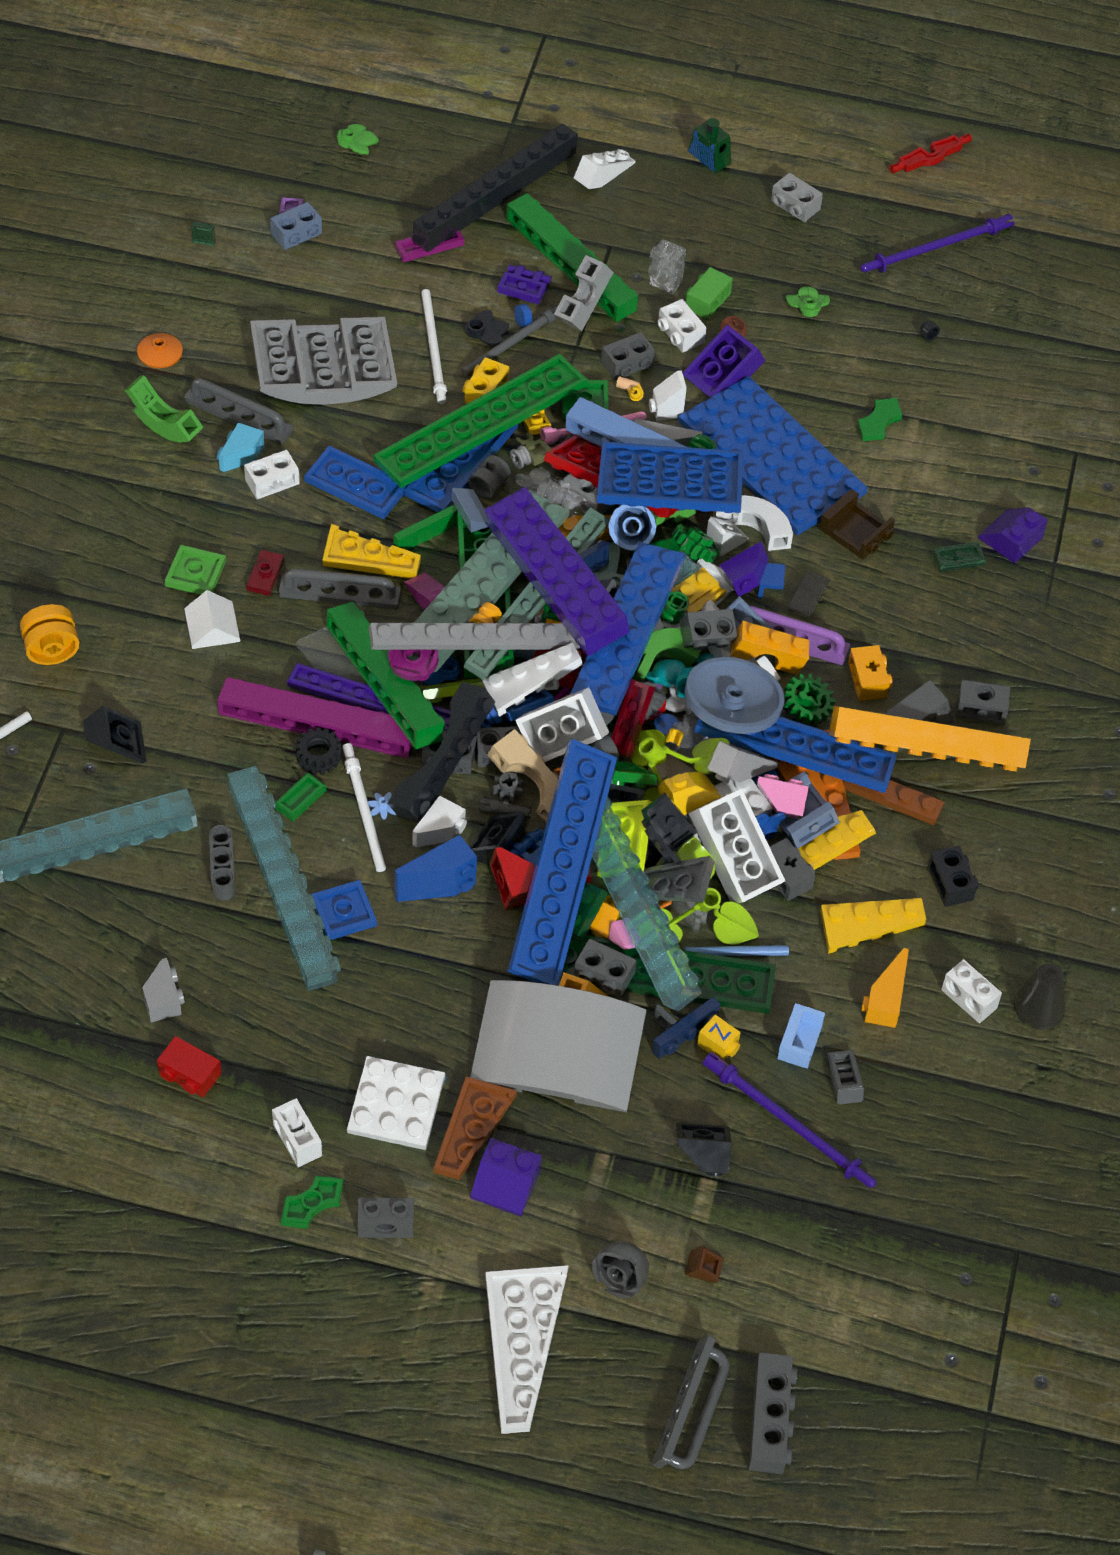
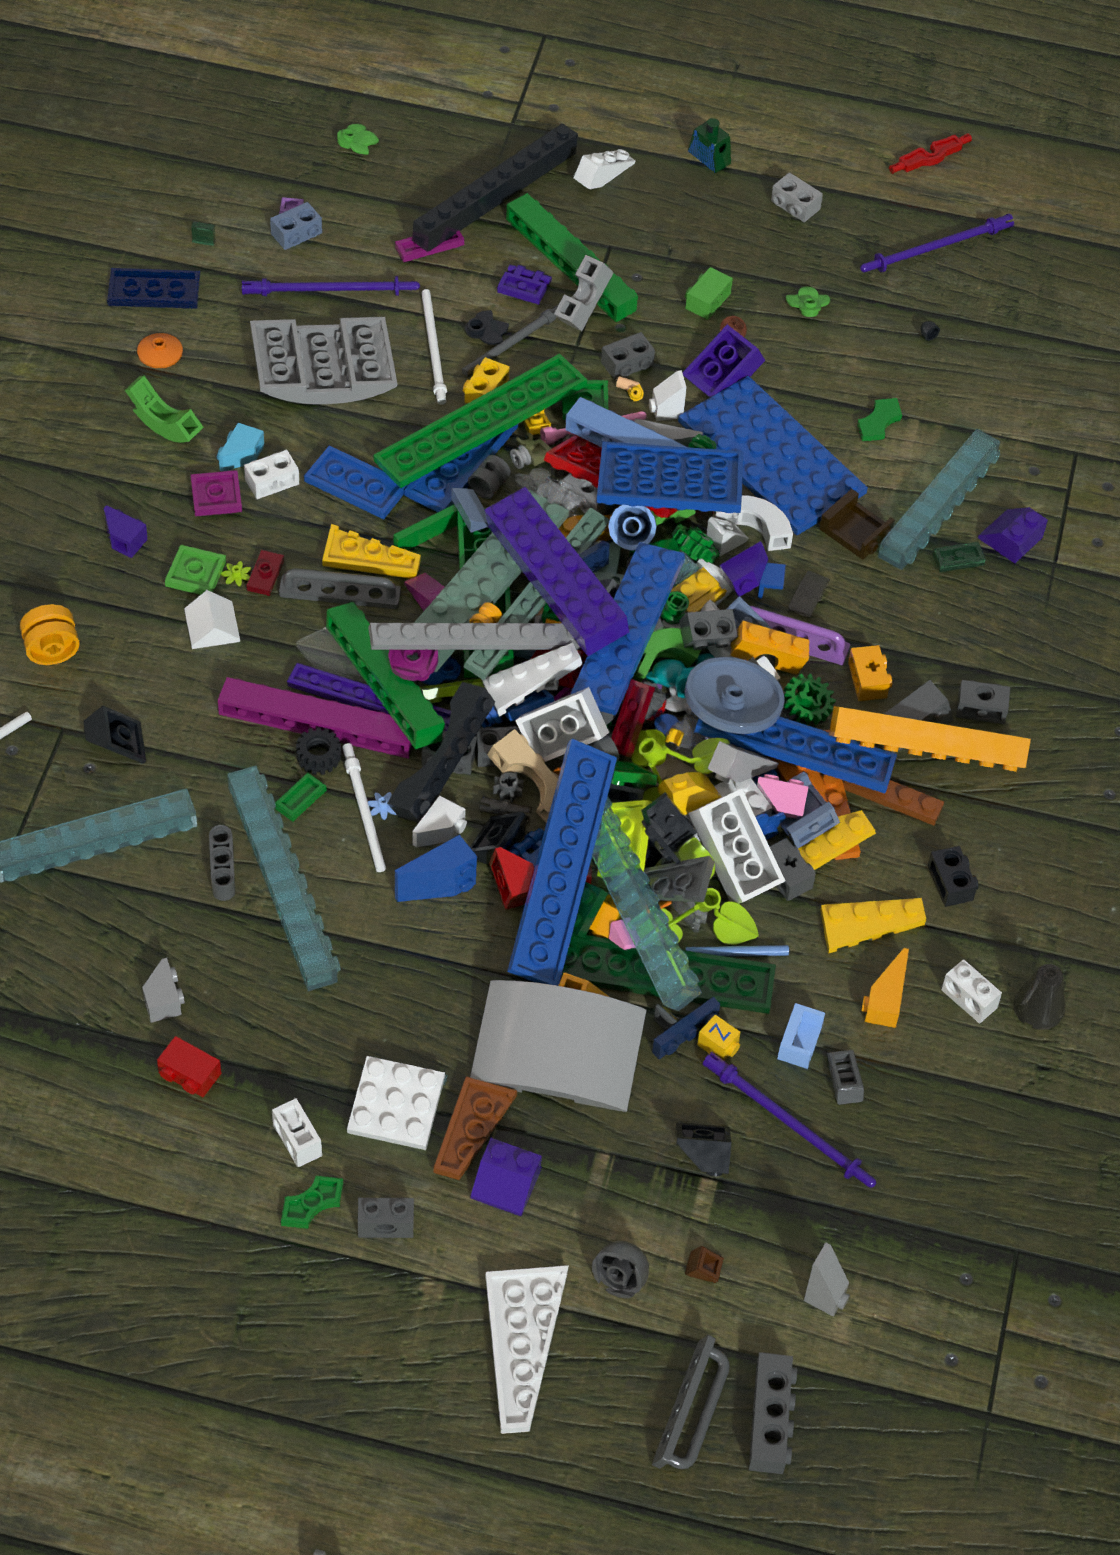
(124, 532): none -> dark purple slope
(154, 288): none -> clear blue tile
(216, 493): none -> magenta plate
(236, 573): none -> lime plant
(242, 406): dark grey piece -> none
(266, 287): none -> dark purple bar
(344, 910): blue plate -> none
(523, 315): blue tile -> none
(607, 963): dark grey brick -> none
(667, 266): clear brick -> none
(682, 325): white brick -> none
(827, 1283): none -> light grey slope
(939, 500): none -> clear light blue brick

